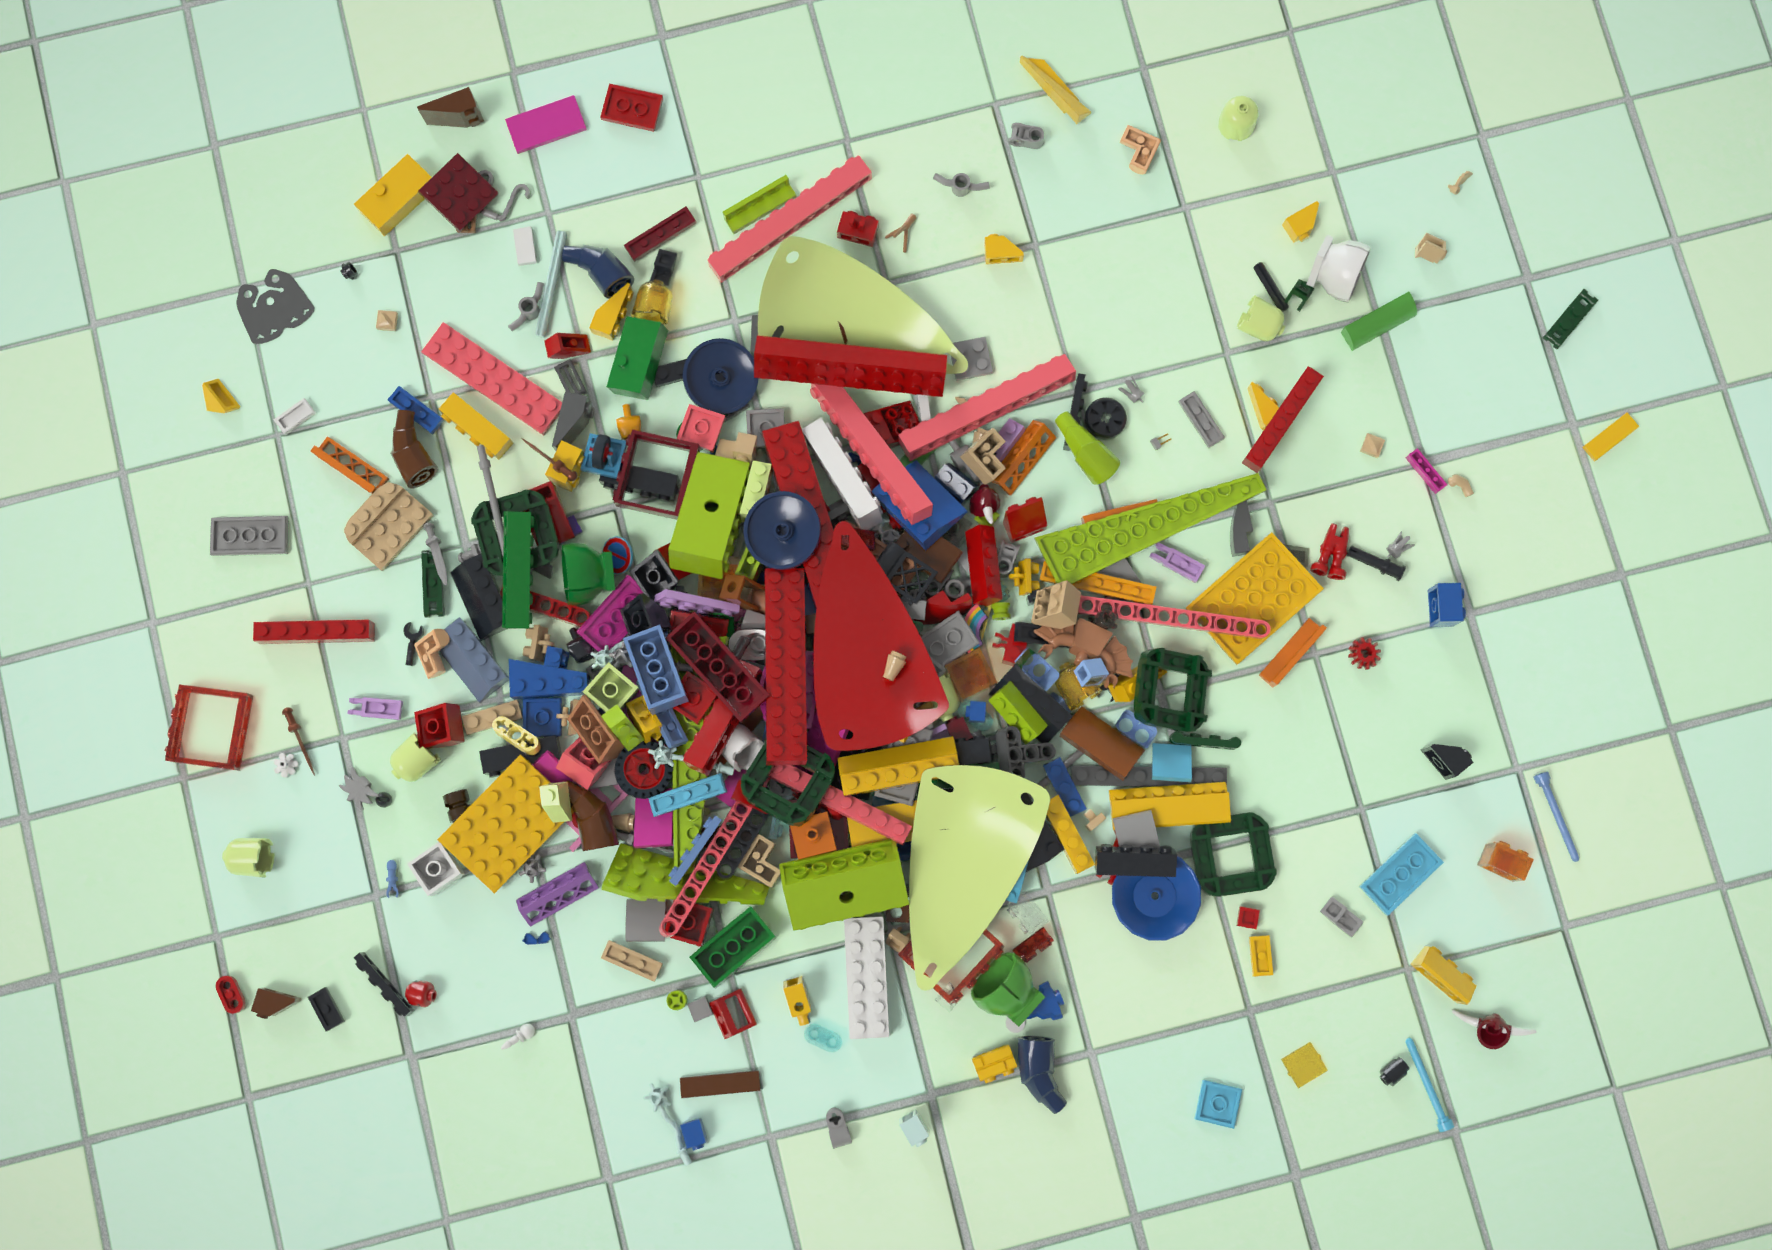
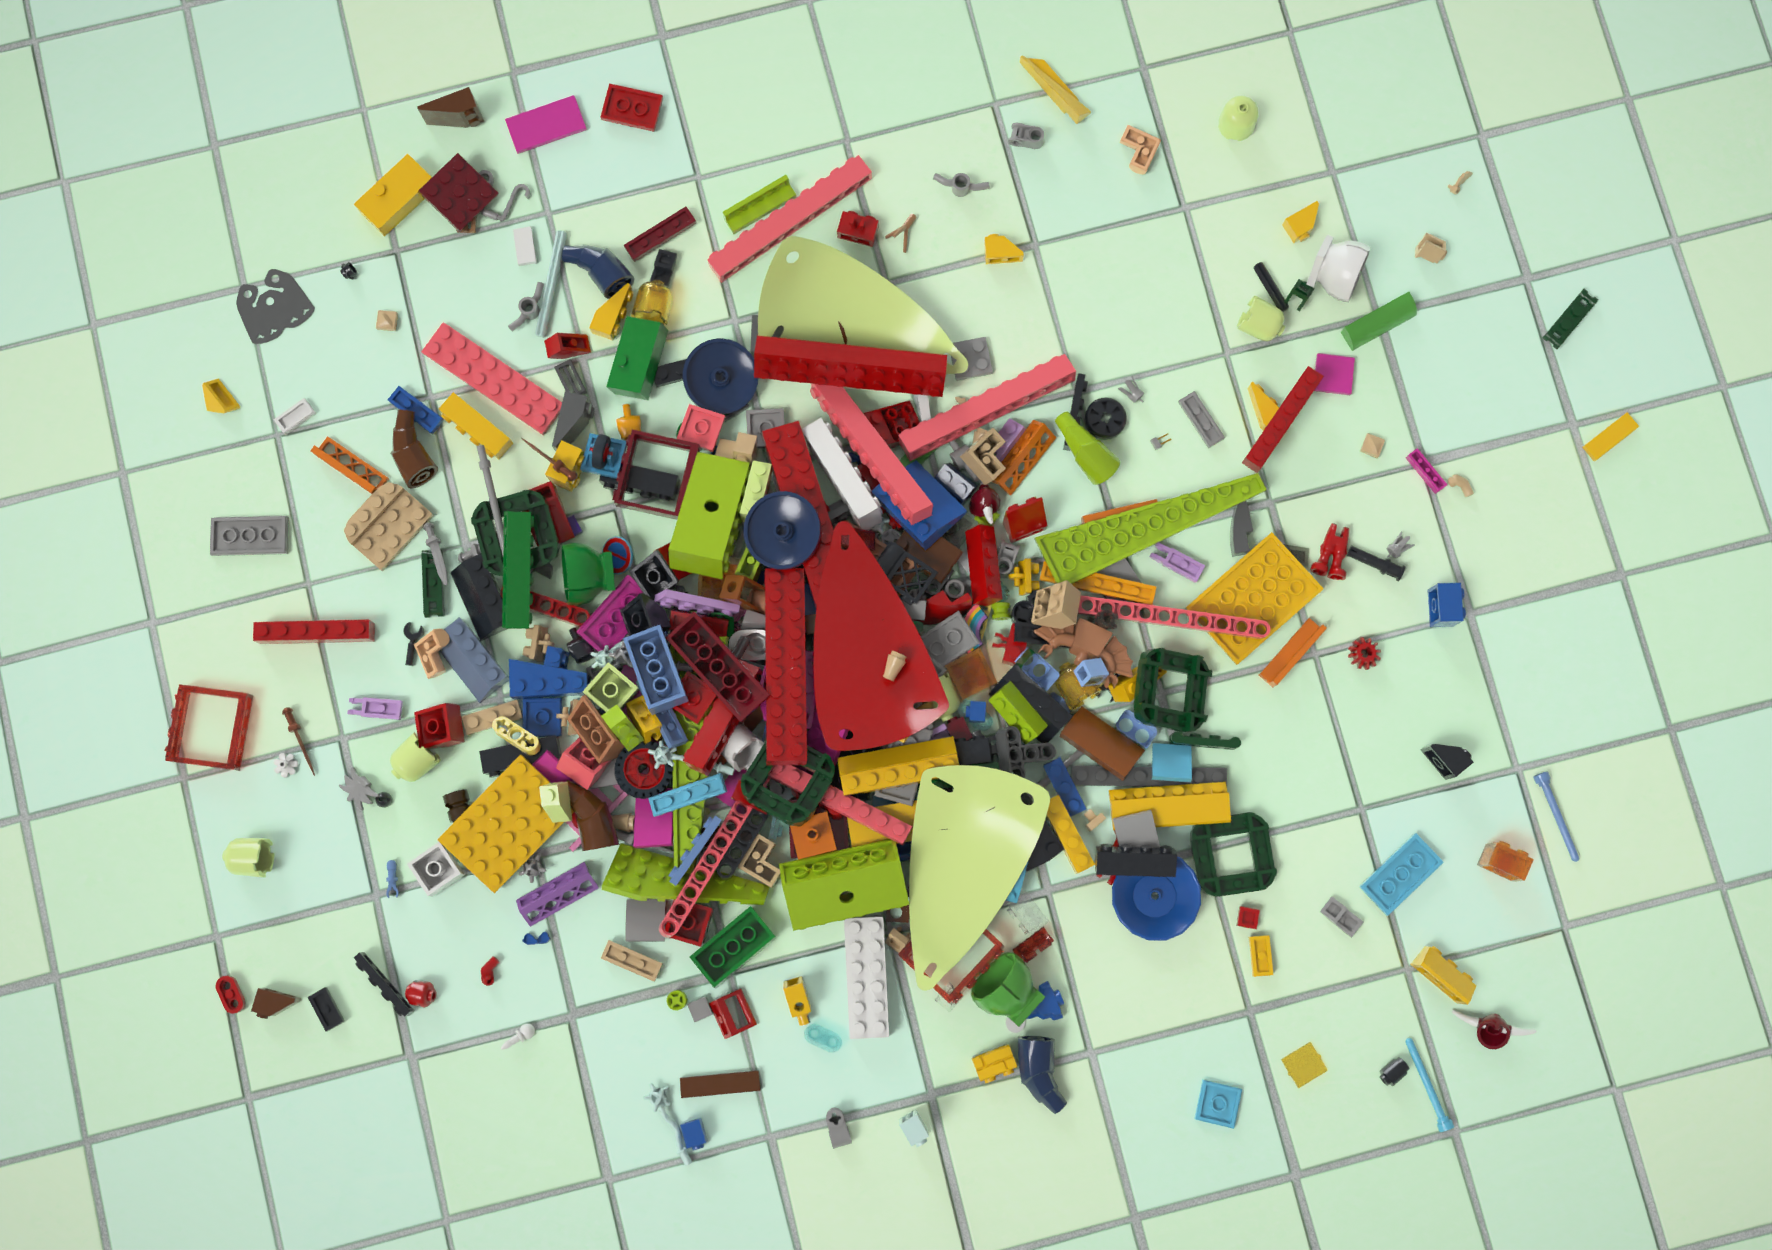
(487, 973): none -> red arm
(1022, 612): none -> black wheel
(1337, 373): none -> dark pink tile

